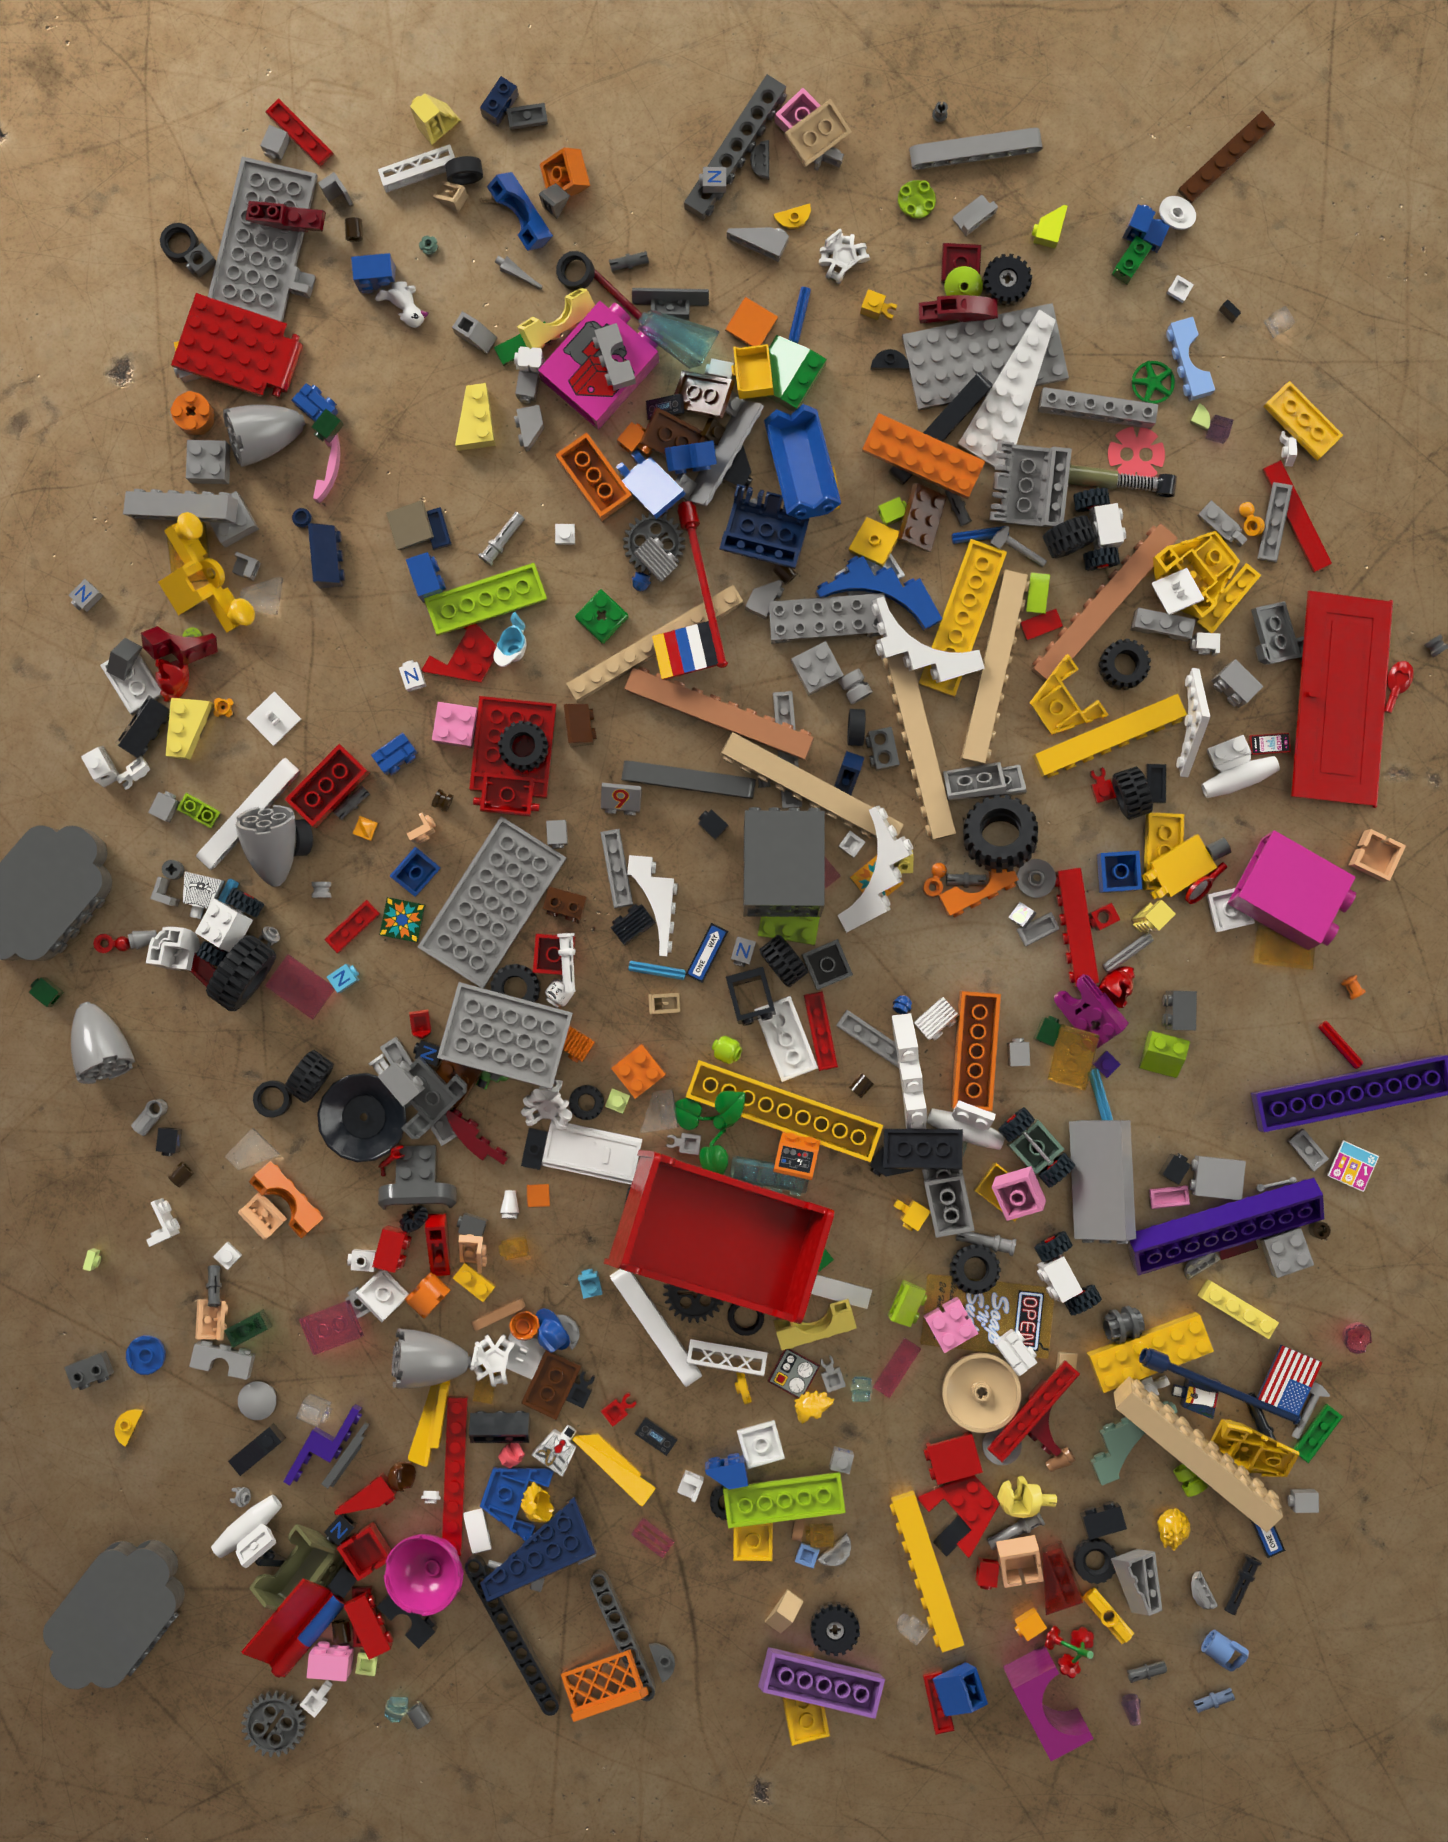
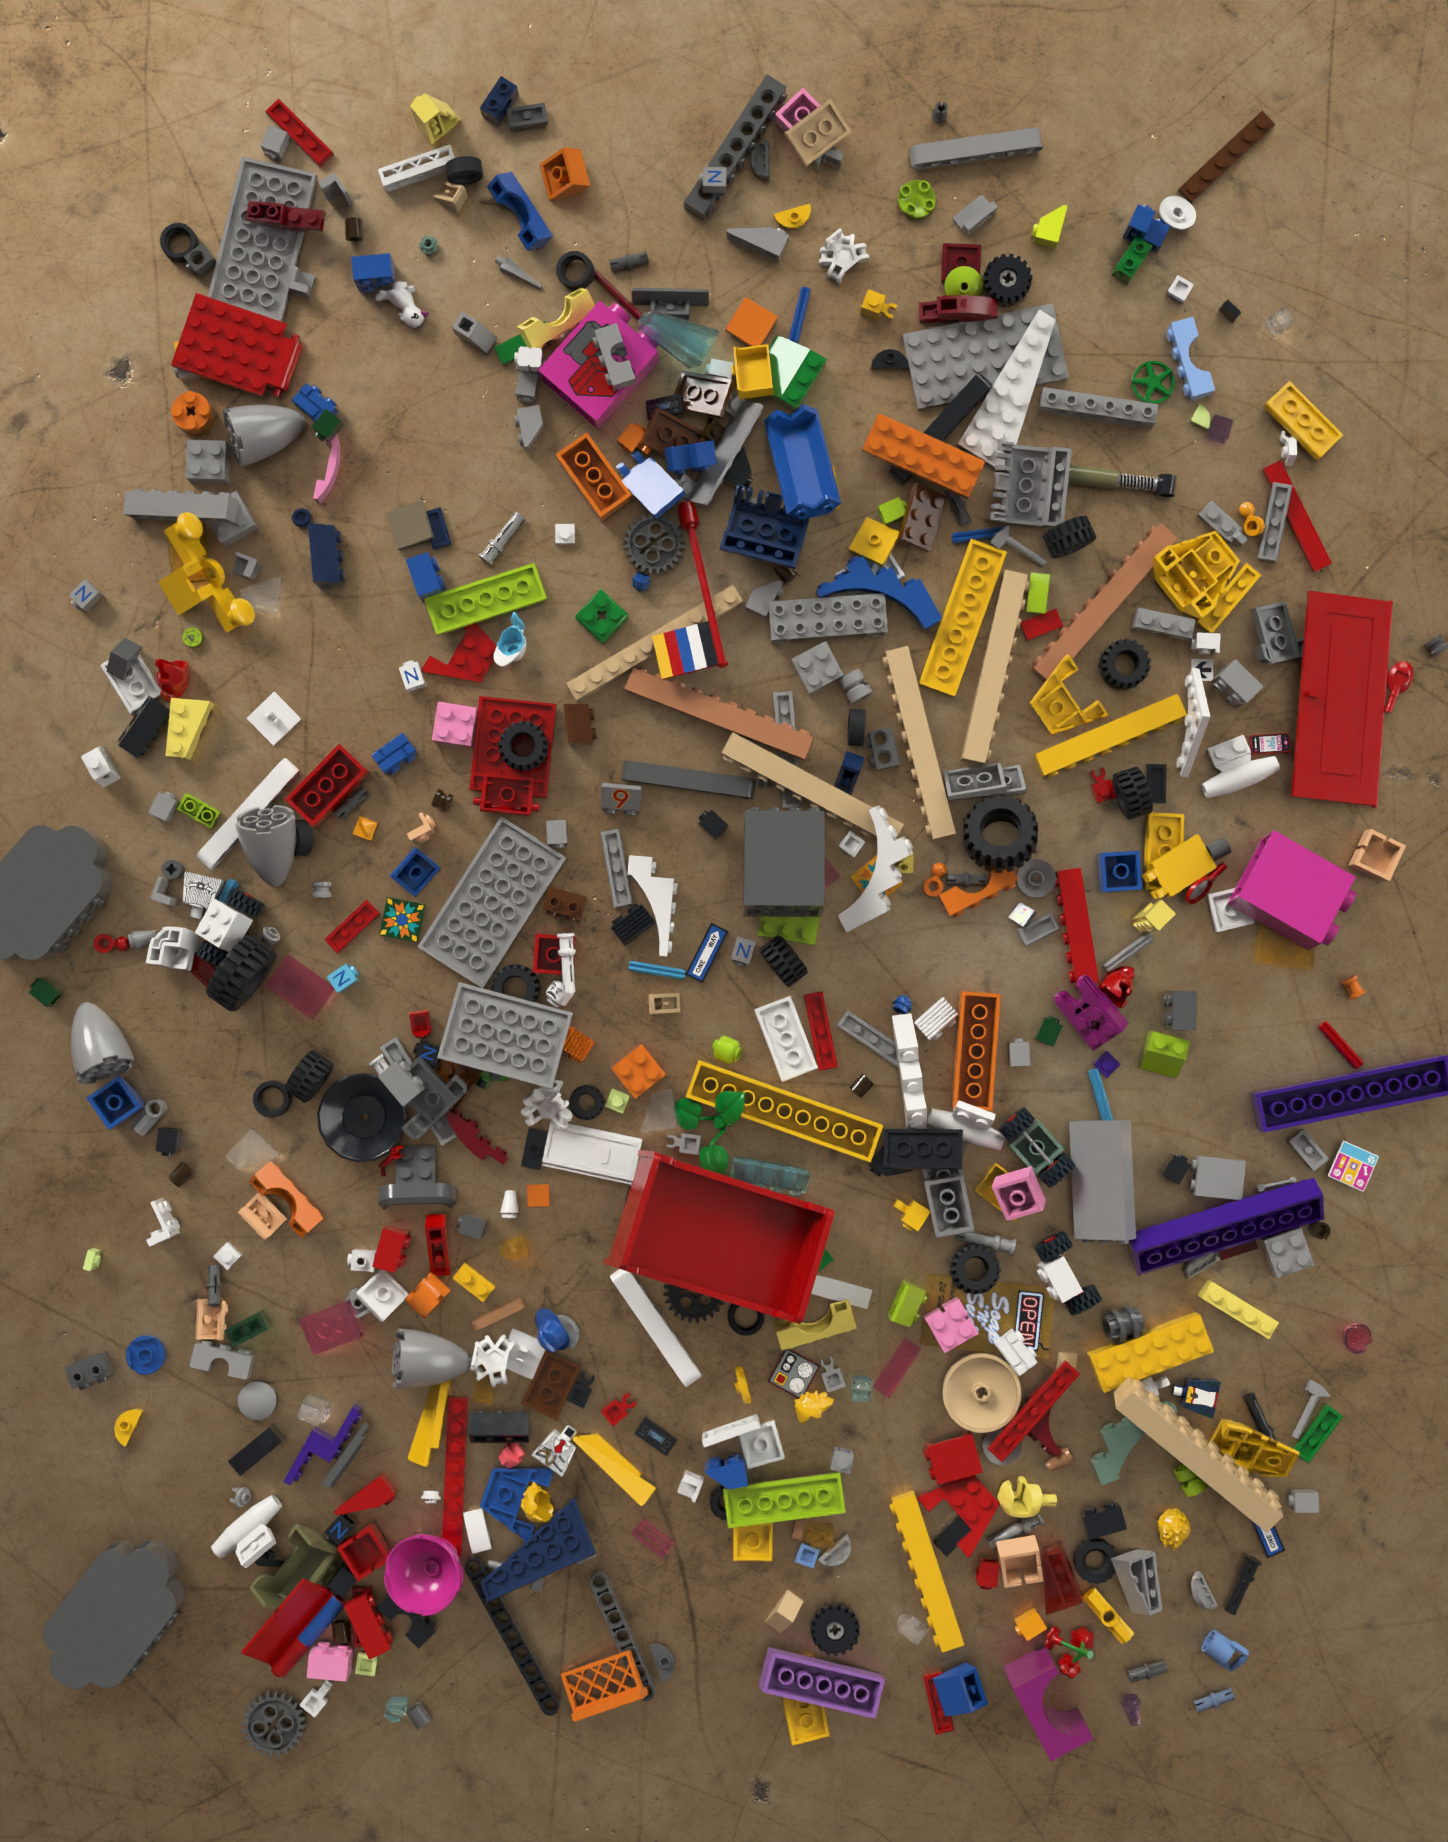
(116, 1102): none -> blue slope
(135, 770): white plate -> none
(186, 649): dark red arch -> none
(218, 707): light orange plate -> none
(402, 1475): reddish brown hair -> none
(420, 1215): black gear -> none
(473, 1251): light nougat bracket -> none
(475, 422): light yellow wedge -> none
(524, 1325): orange hair -> none
(554, 199): dark grey slope -> none
(590, 1283): medium azure bracket -> none
(656, 559): light grey brick -> none
(727, 1351): white fence -> none
(730, 1430): none -> white tile
(746, 977): black window -> none
(797, 1156): slope -> none
(827, 964): dark grey brick -> none
(917, 655): white arch -> none
(1073, 1057): clear yellow plate -> none
(1106, 523): brick -> none
(1112, 917): red brick -> none
(1136, 464): coral piece -> none
(1169, 1197): bright pink tile -> none
(1177, 591): white piece -> none
(1205, 667): none -> white sticker
(1282, 1390): flag -> none

